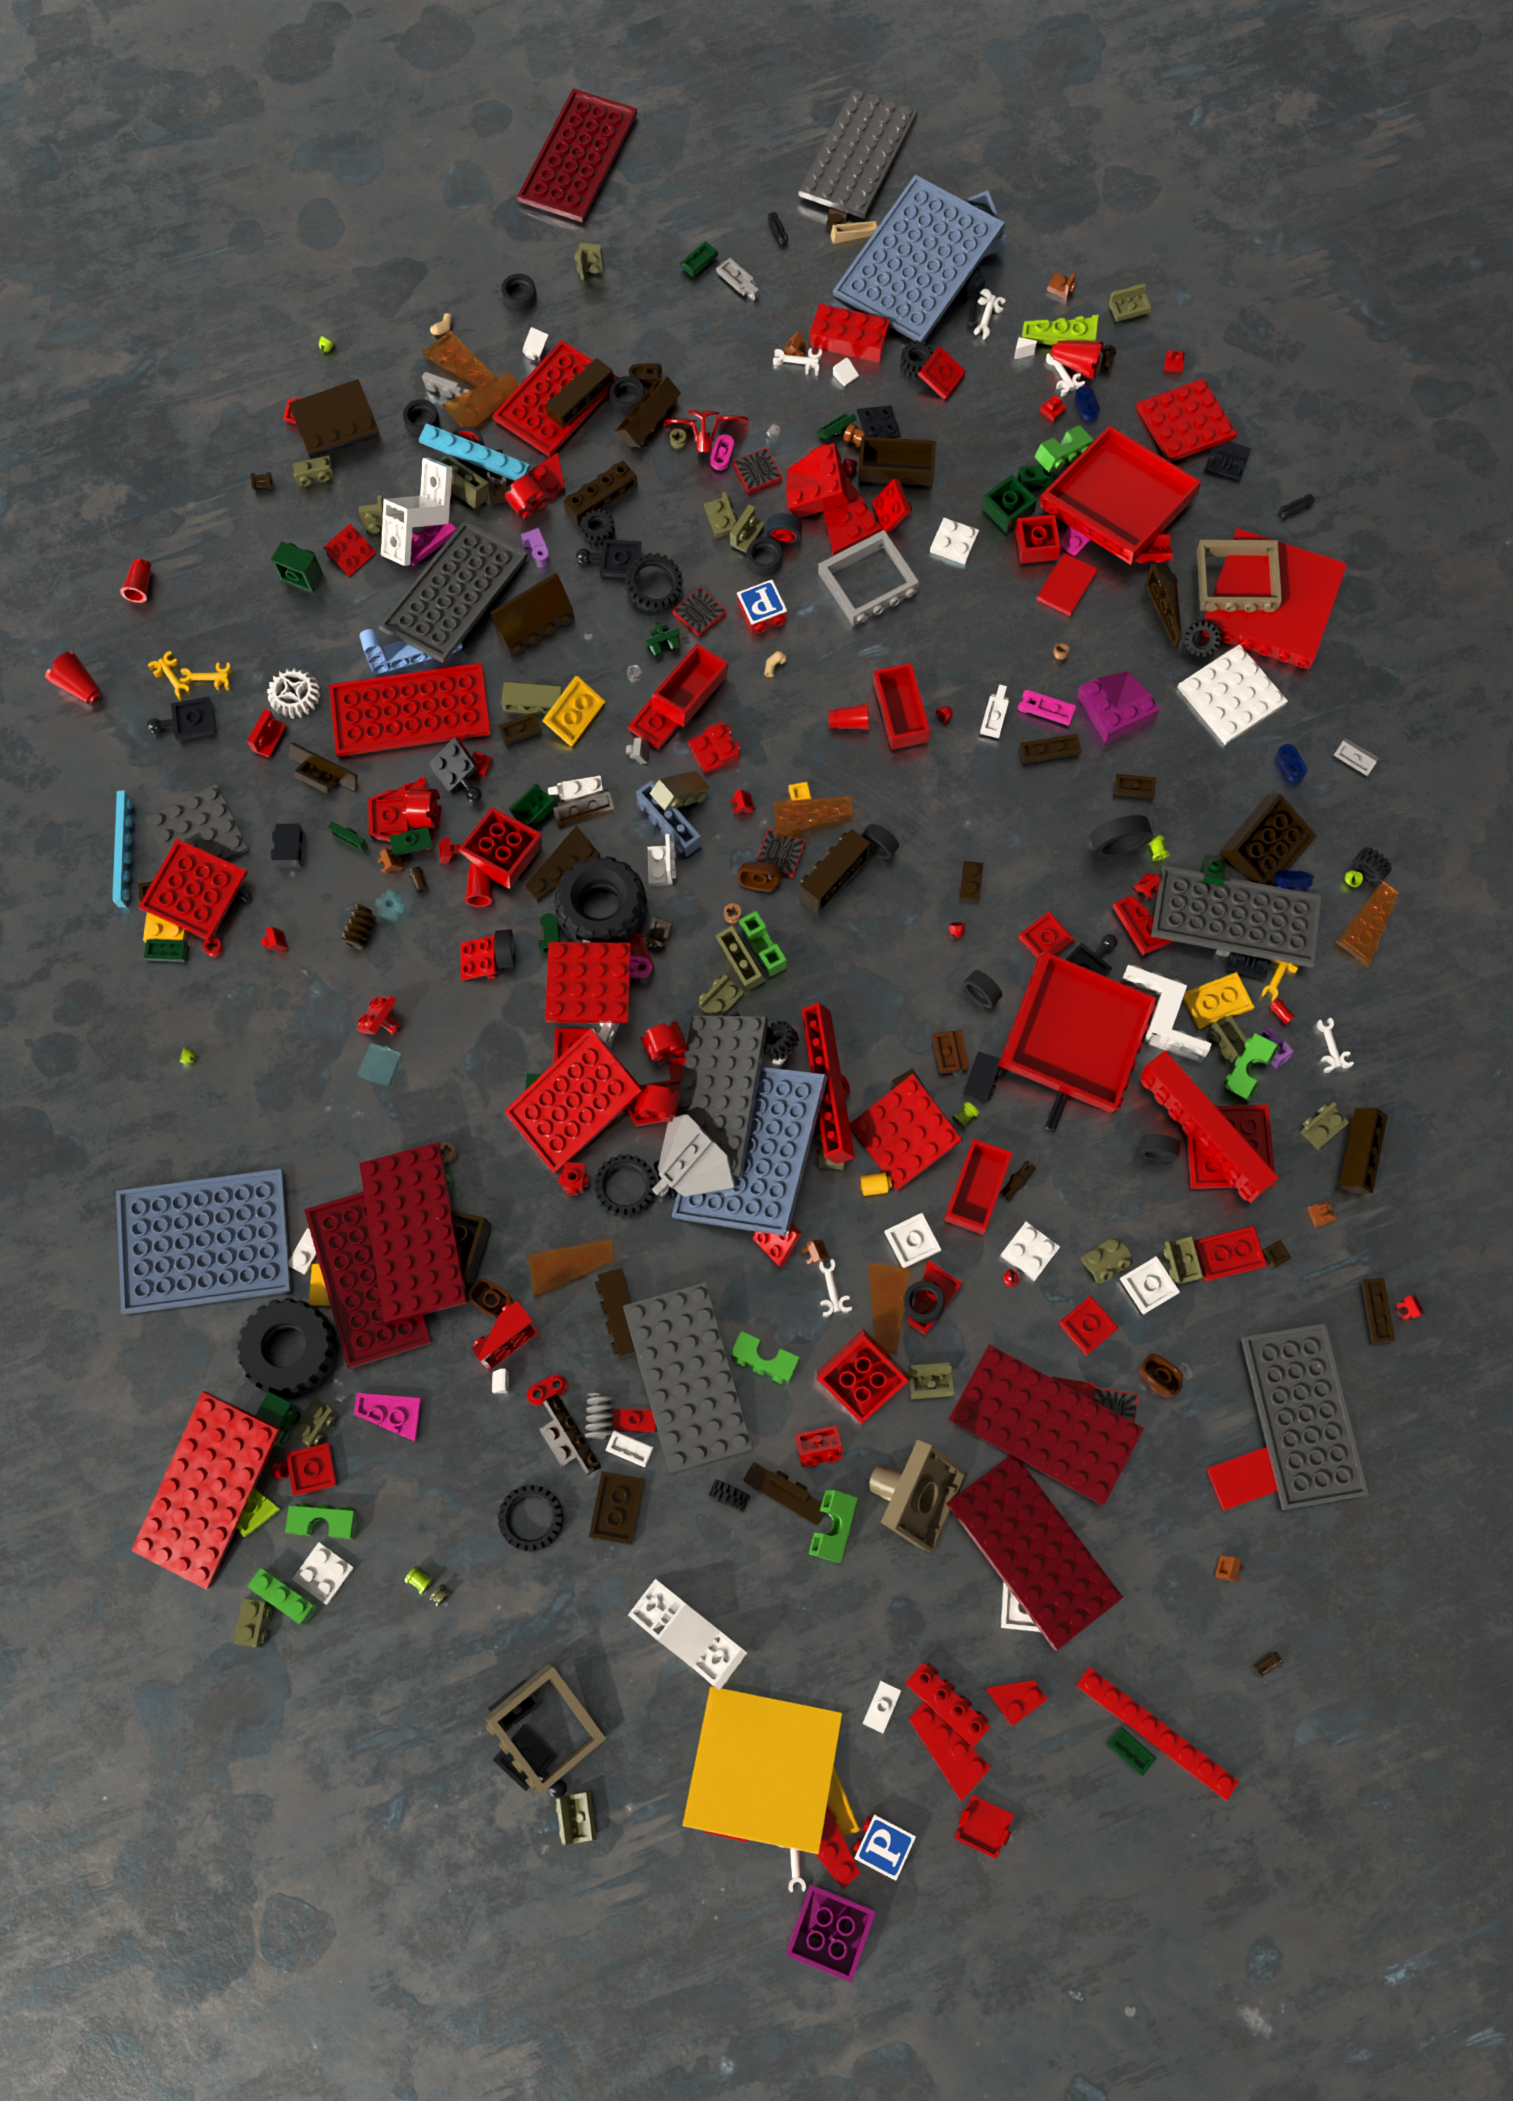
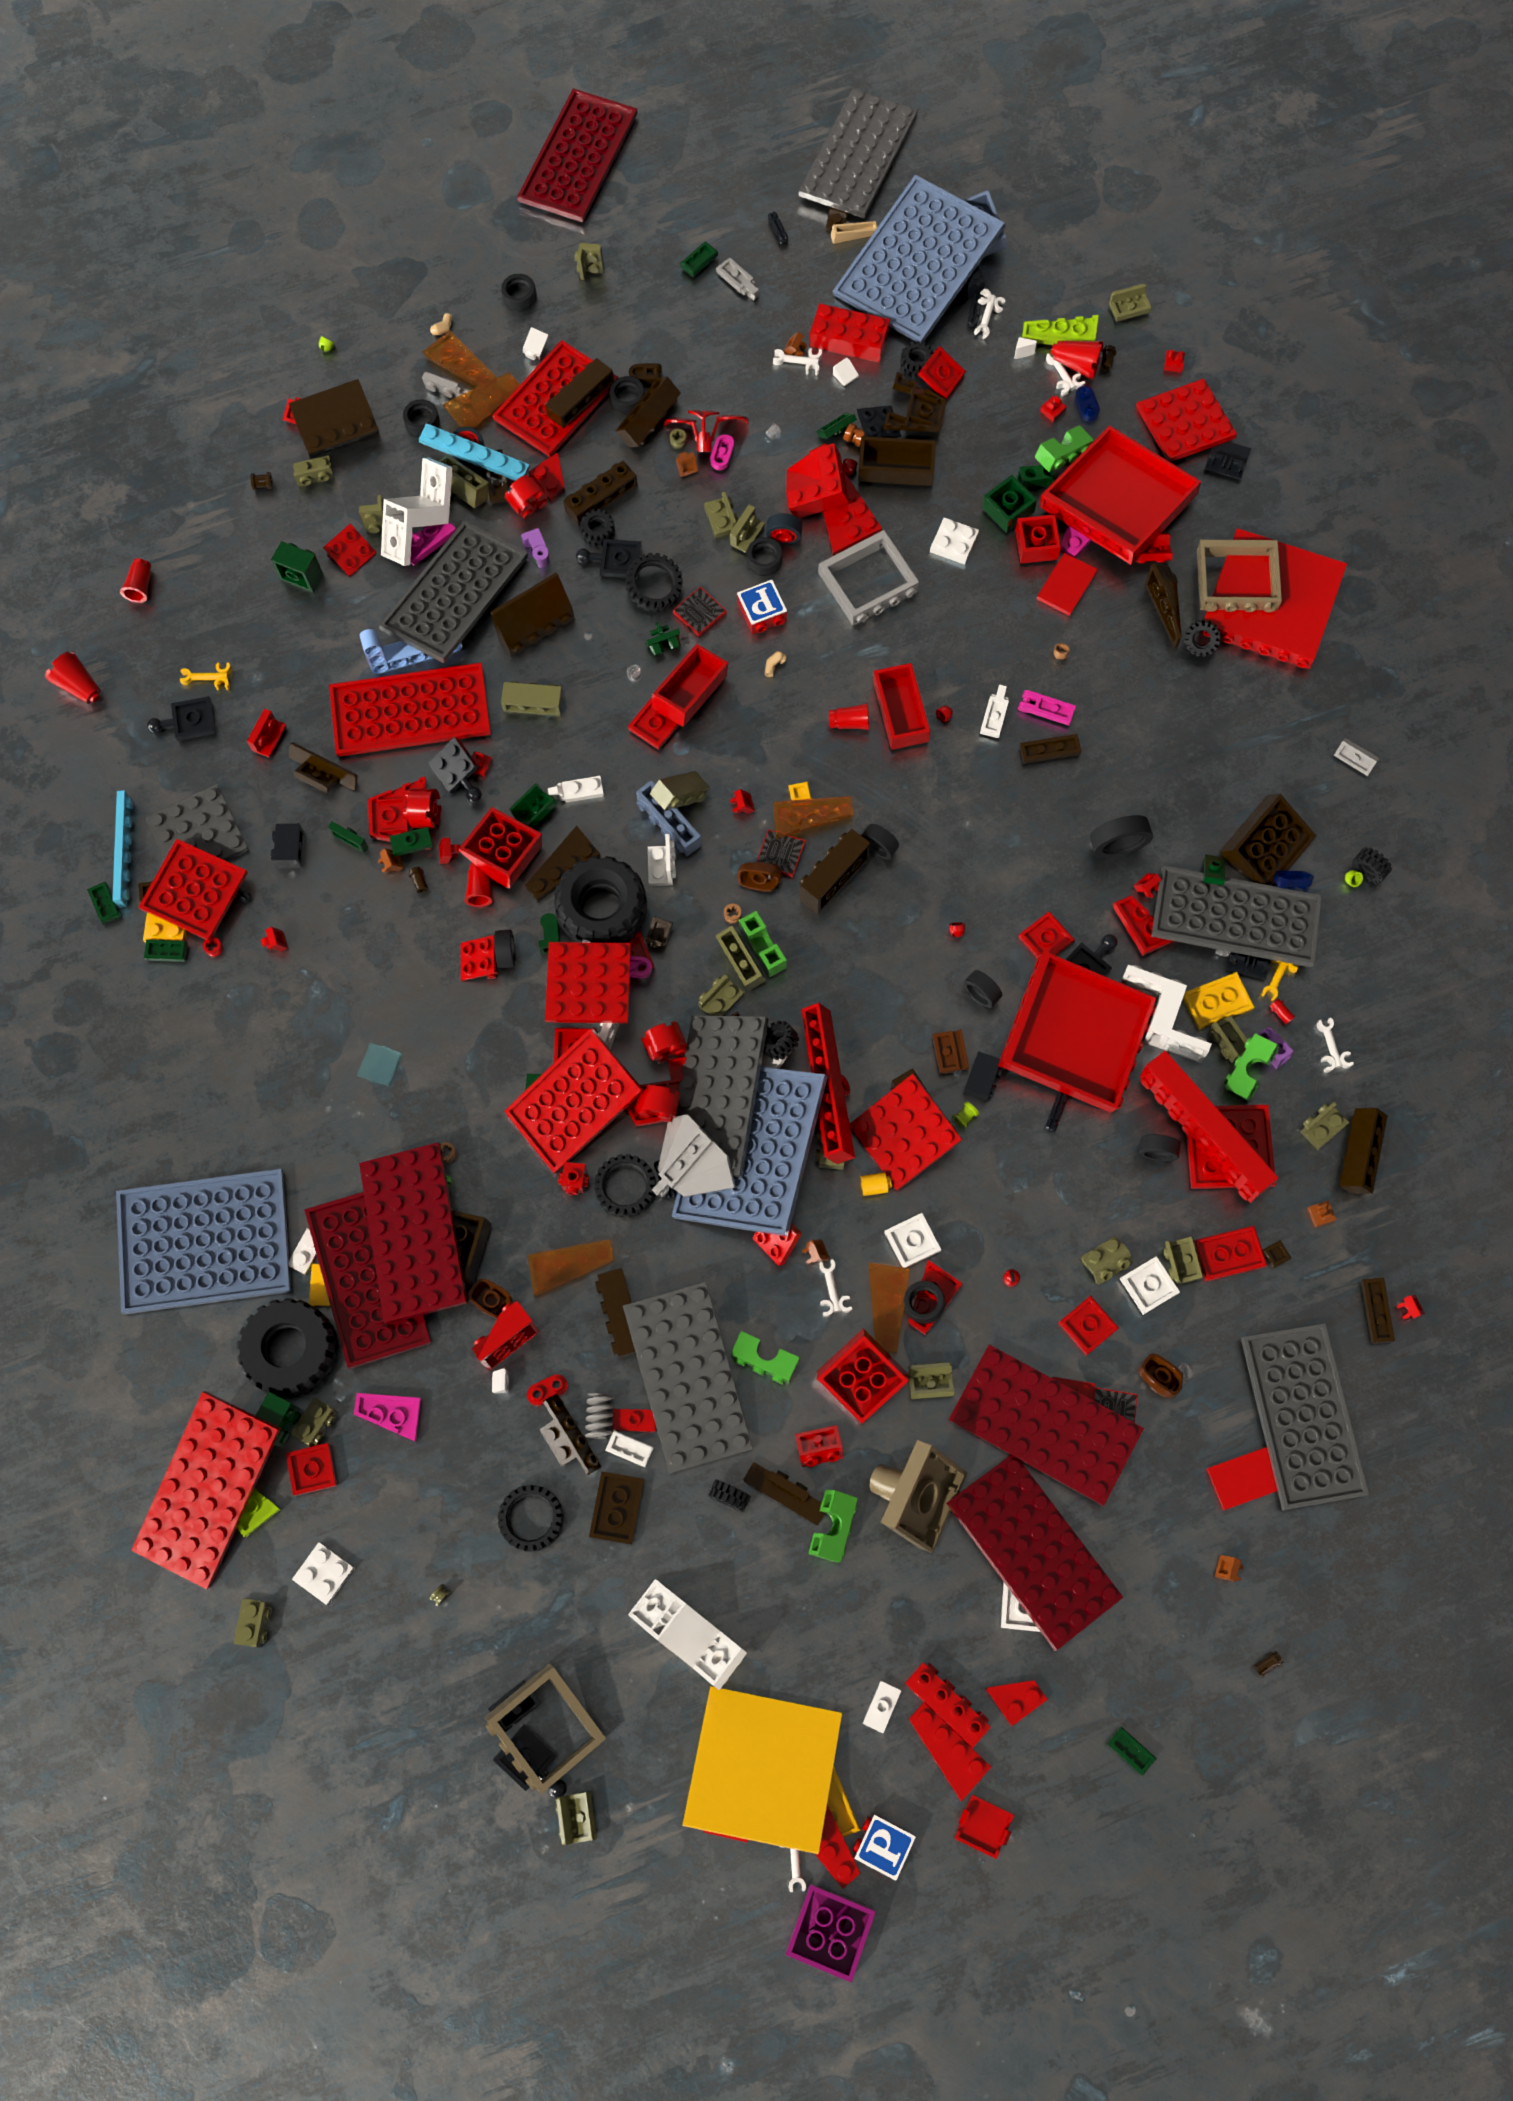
(103, 903): none -> dark green plate
(164, 665): yellow bar -> none
(187, 1054): lime hinge -> none
(276, 1470): red hinge -> none
(282, 1597): bright green arch -> none
(285, 701): white gear -> none
(302, 1519): bright green arch -> none
(357, 926): dark brown piece -> none
(378, 1016): red plate -> none
(389, 913): clear light blue brick -> none
(419, 1580): lime bush -> none
(520, 728): dark brown plate -> none
(573, 711): yellow tile -> none
(583, 807): dark brown plate -> none
(638, 751): light grey tile -> none
(686, 464): none -> dark orange tile
(715, 748): red plate -> none
(757, 470): tile -> none
(891, 506): red plate -> none
(924, 409): none -> dark brown wing
(971, 881): dark brown plate -> none
(978, 1186): red piece -> none
(1017, 1180): dark brown pin -> none
(1030, 1251): white plate -> none
(1062, 285): dark orange bracket -> none
(1117, 705): magenta slope -> none
(1135, 786): dark brown plate -> none
(1157, 1733): red plate -> none
(1158, 848): lime bush -> none
(1232, 694): white plate -> none
(1293, 763): clear blue plate -> none
(1296, 505): black axle -> none
(1365, 929): clear orange wing -> none

